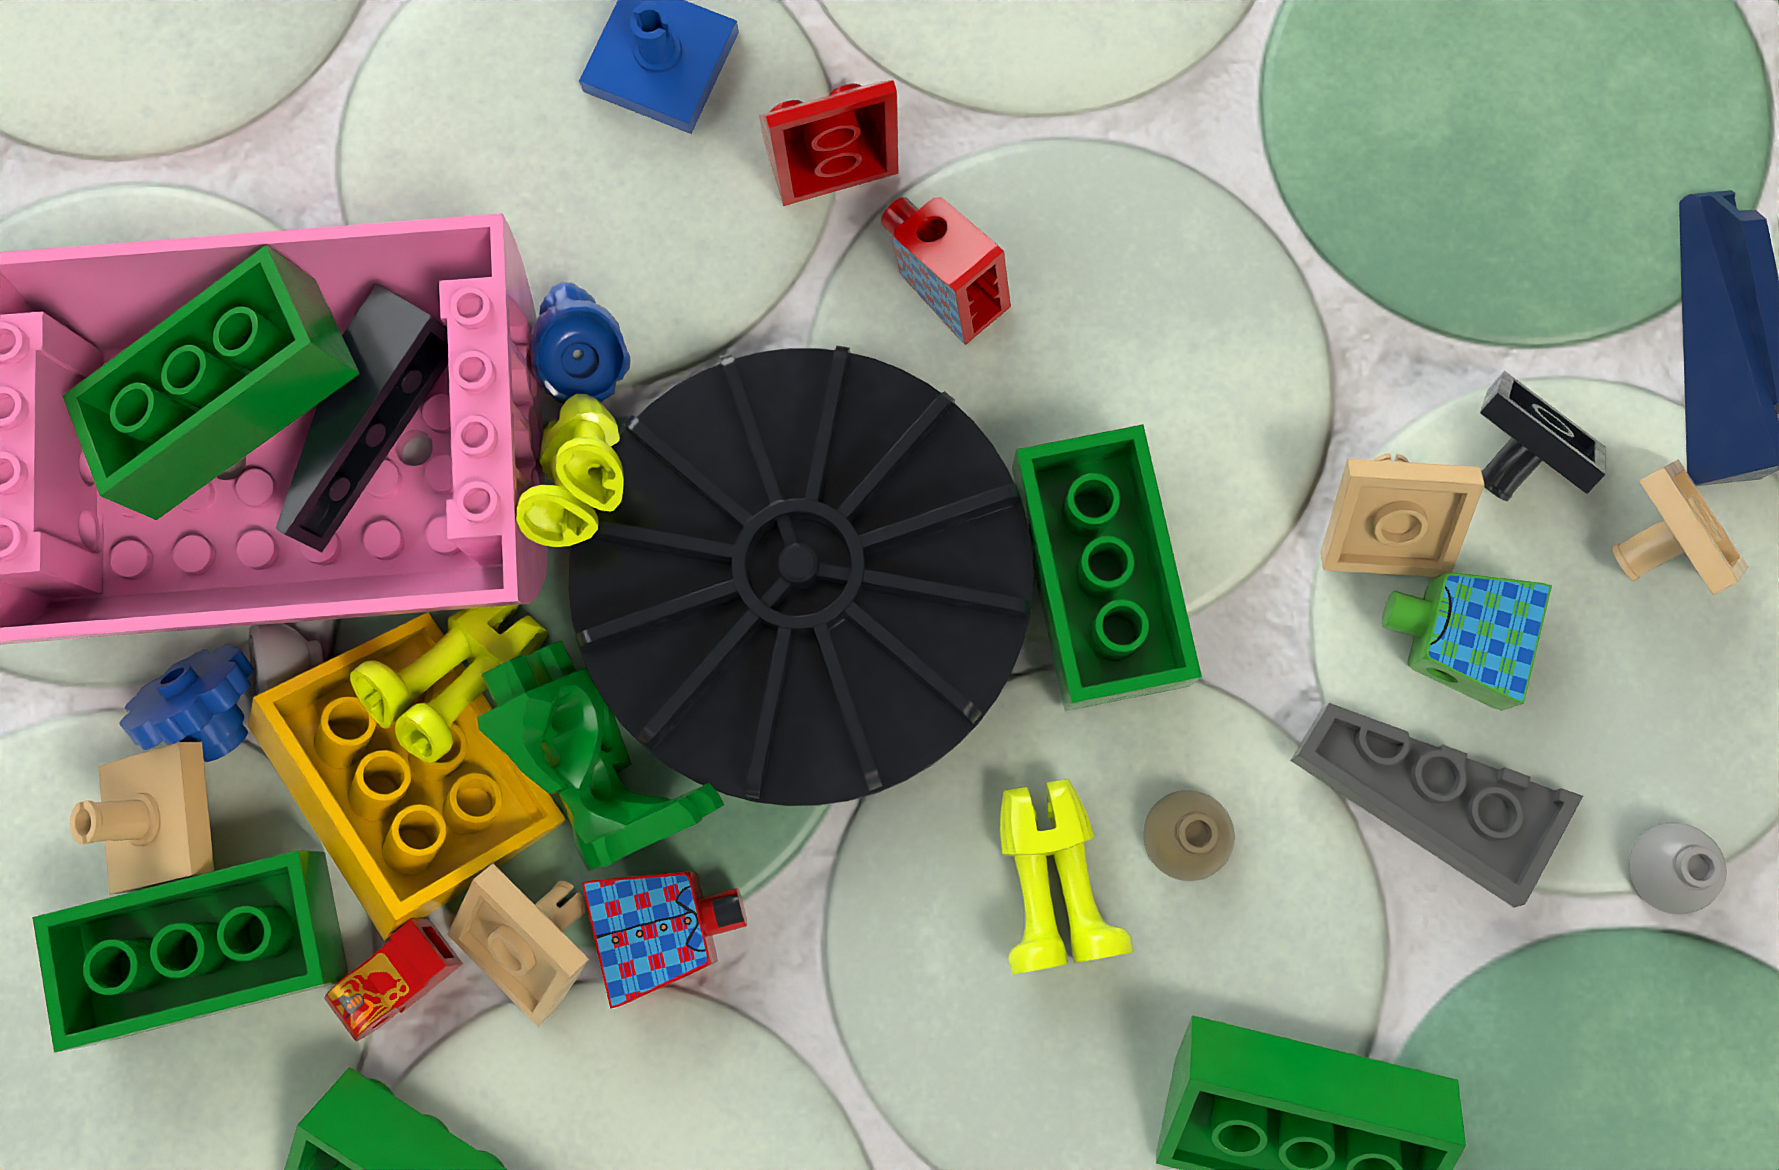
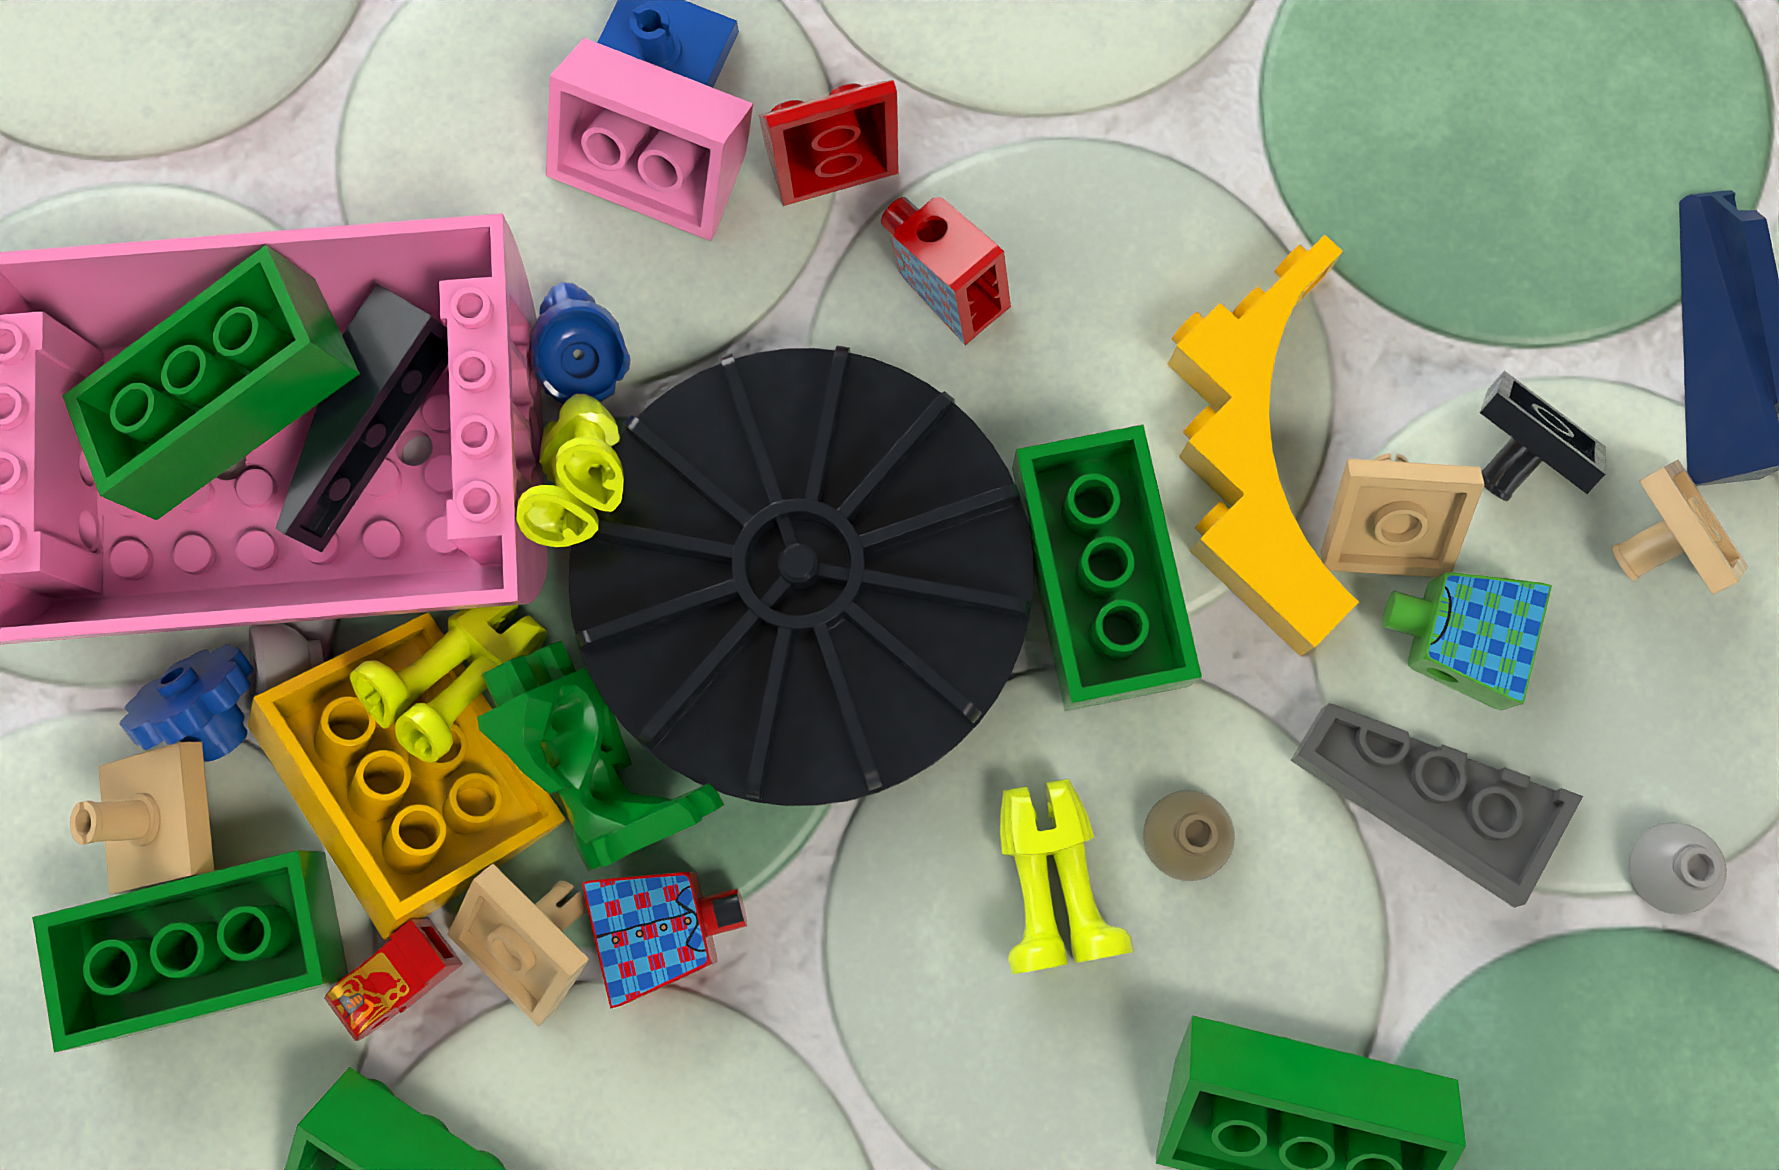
(645, 137): none -> bright pink slope
(1257, 541): none -> yellow arch

